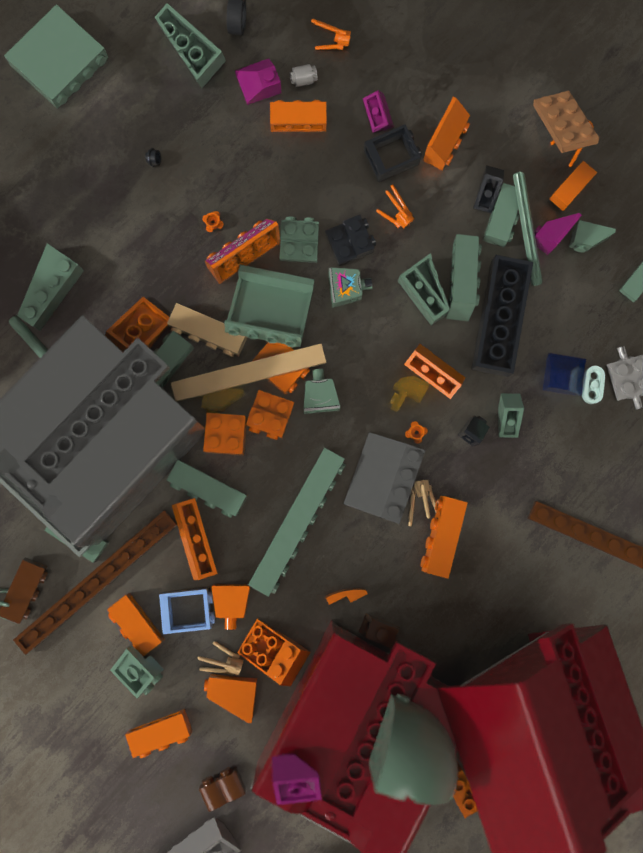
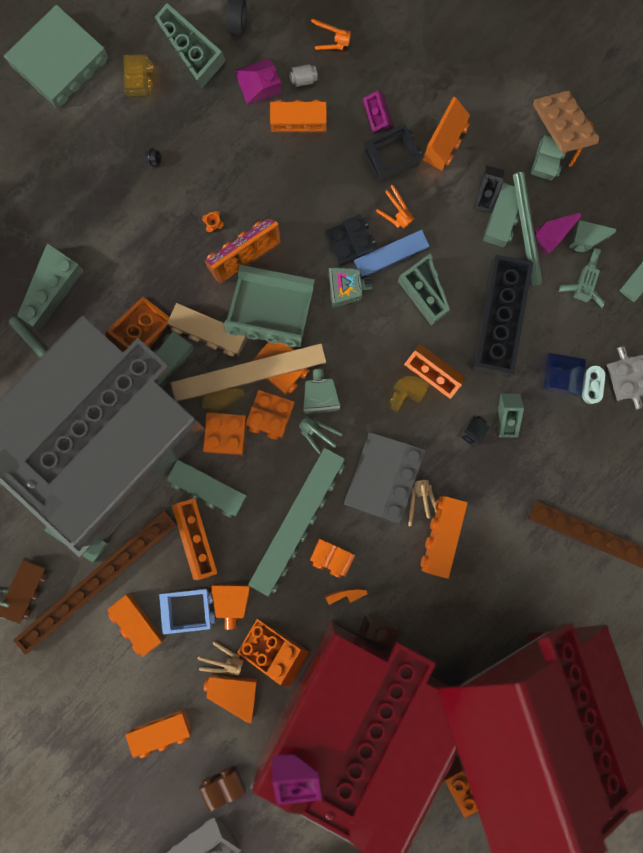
(136, 76): none -> clear yellow brick
(137, 672): sand green plate -> none
(299, 240): sand green plate -> none
(309, 426): none -> sand green plant
(332, 557): none -> orange brick
(391, 254): none -> medium blue tile
(413, 755): sand green brick -> none
(416, 437): orange plate -> none
(464, 277): sand green wedge -> none
(547, 159): none -> sand green brick
(573, 185): orange slope -> none
(585, 288): none -> sand green piece

